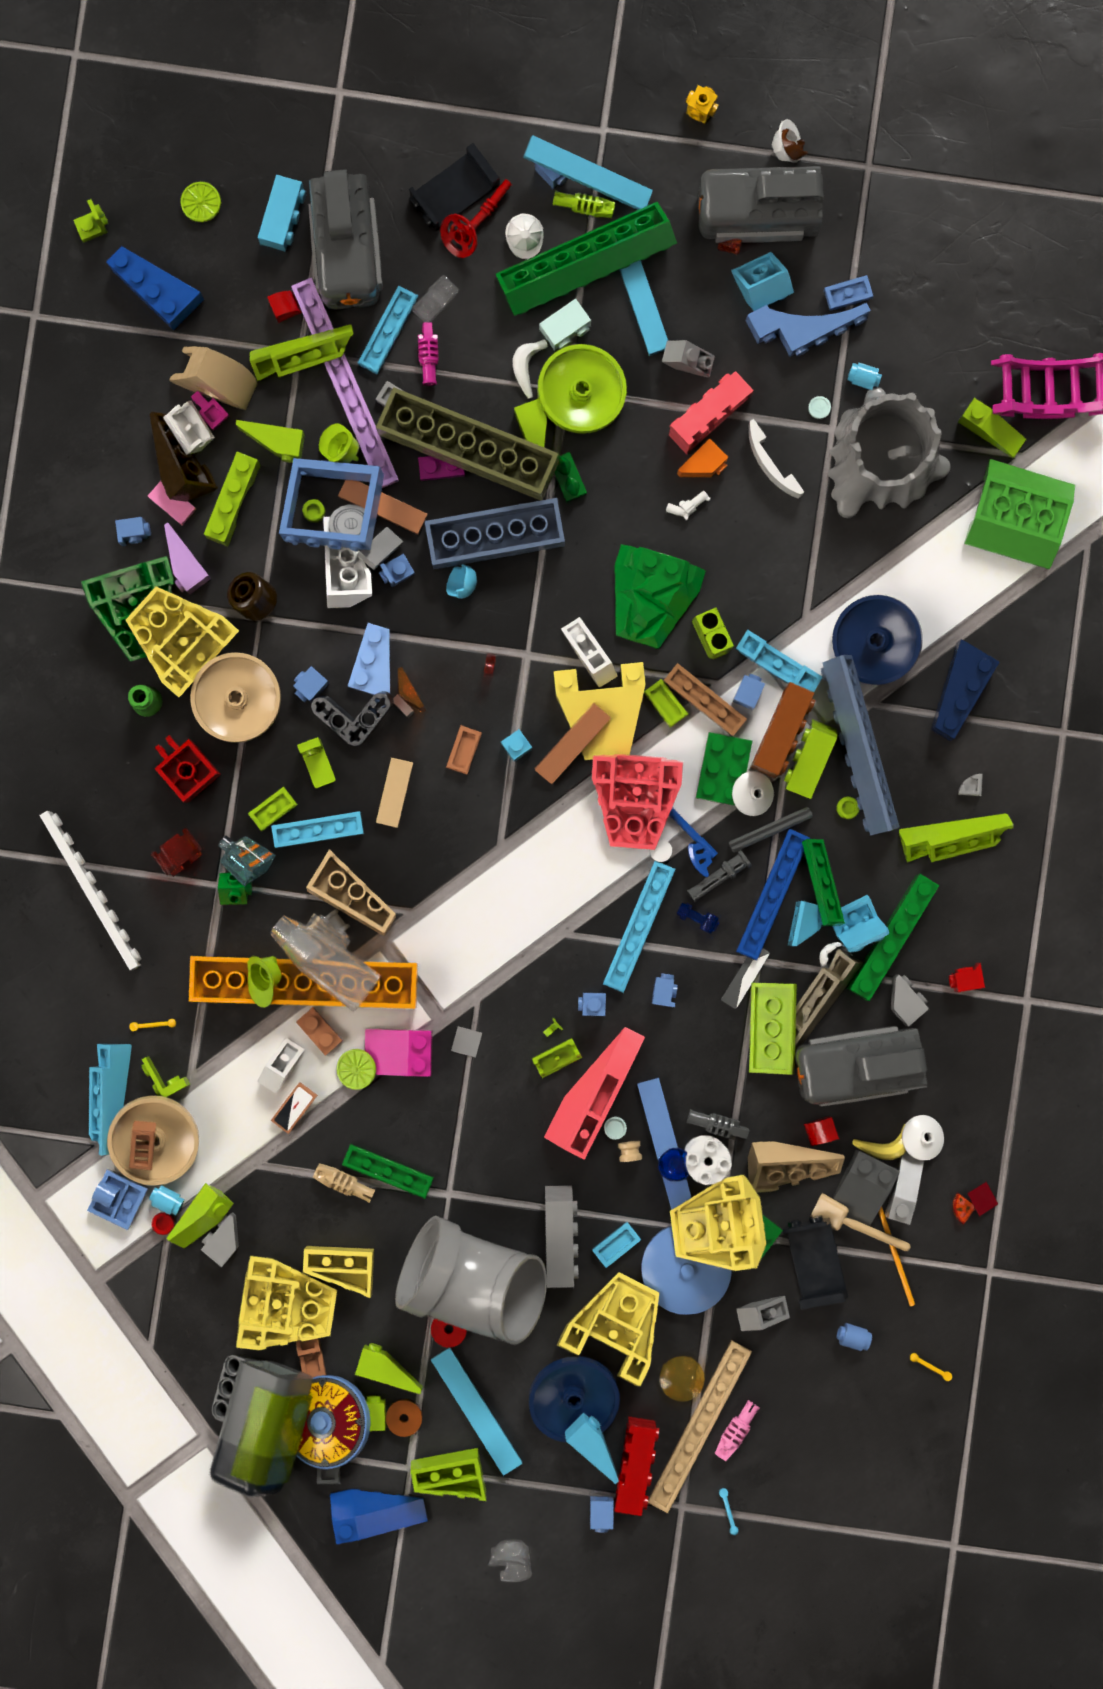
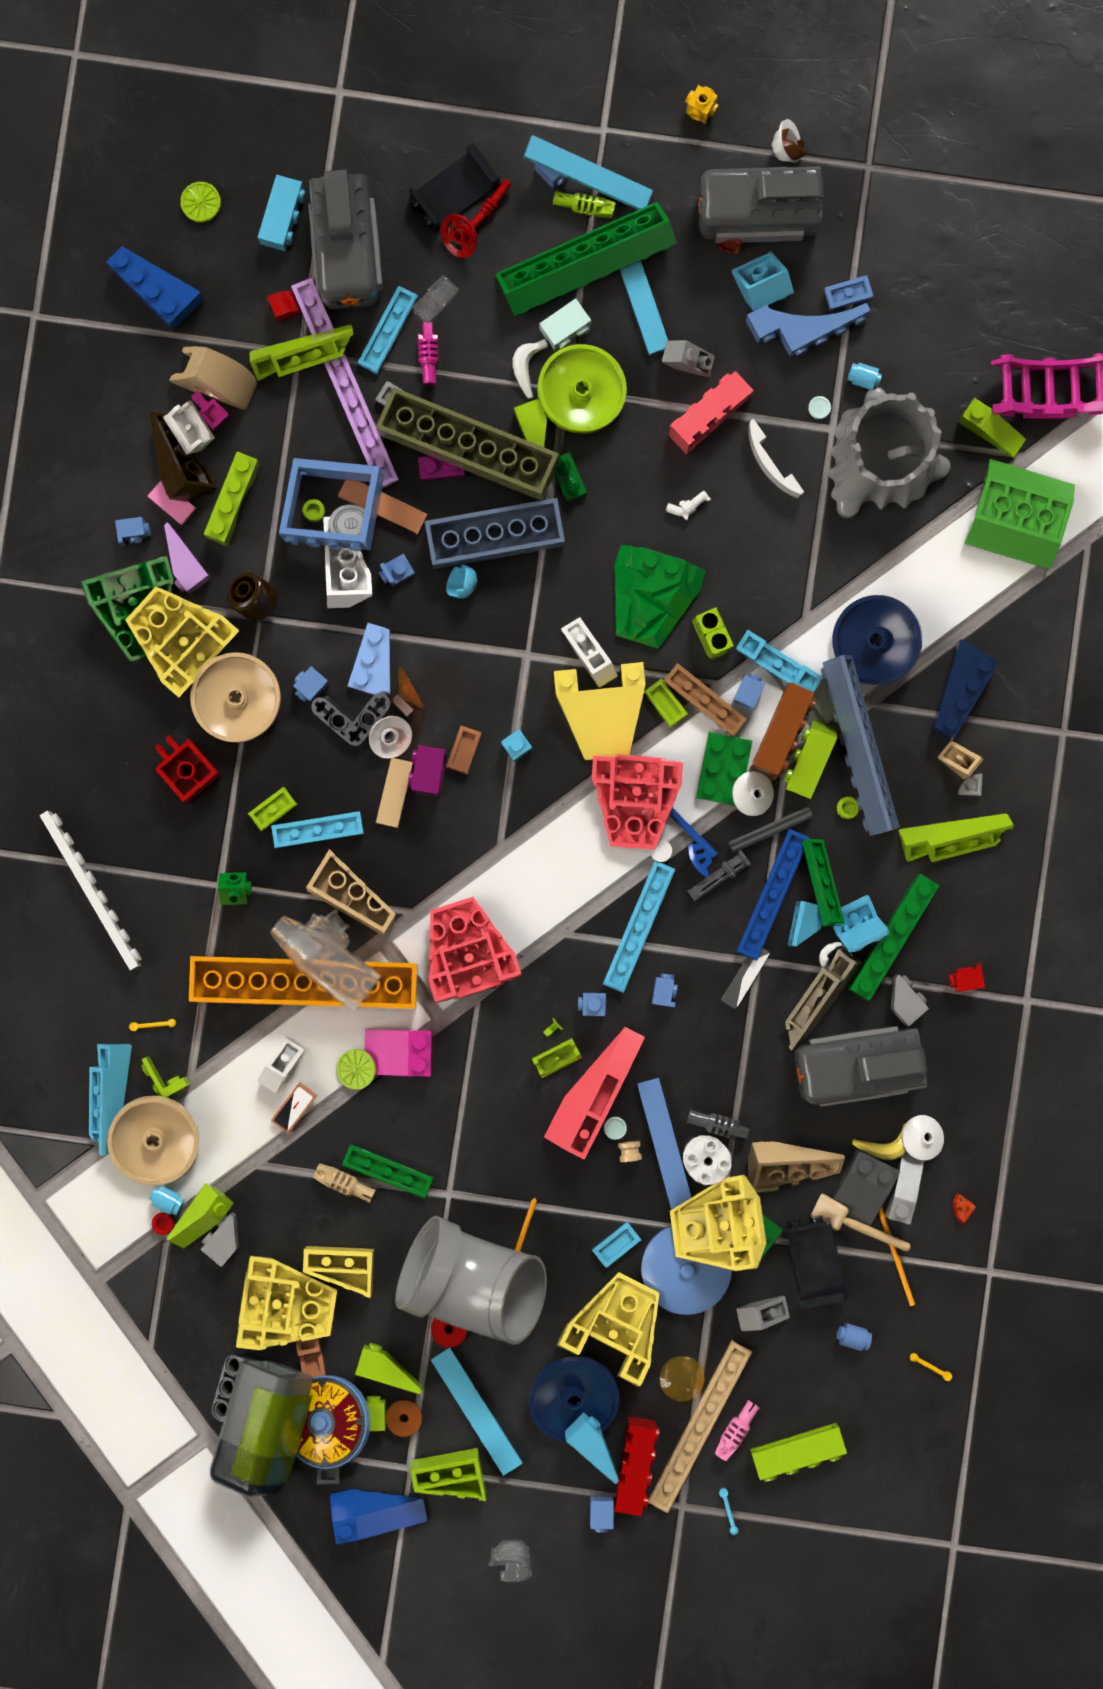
(91, 224): lime bracket -> none
(117, 1199): medium blue plate -> none
(142, 1131): nougat slope -> none
(150, 705): bright green plant -> none
(177, 852): clear red brick -> none
(245, 859): clear light blue torso -> none
(262, 978): lime piece -> none
(281, 441): lime slope -> none
(317, 762): lime bracket -> none
(319, 1031): nougat plate -> none
(338, 444): lime piece -> none
(381, 548): light grey tile -> none
(396, 742): none -> white dish
(428, 770): none -> magenta brick
(466, 1041): light grey sticker -> none
(467, 952): none -> coral wedge
(489, 664): clear red tile -> none
(524, 235): white piece -> none
(526, 1224): none -> light orange axle
(559, 1236): light grey wedge -> none
(572, 743): nougat tile -> none
(673, 1165): clear blue hair -> none
(704, 462): orange slope -> none
(707, 922): clear blue bar -> none
(772, 1028): lime tile -> none
(798, 1451): none -> lime brick
(821, 1131): red brick -> none
(960, 759): none -> tan slope
(982, 1198): dark red sticker -> none

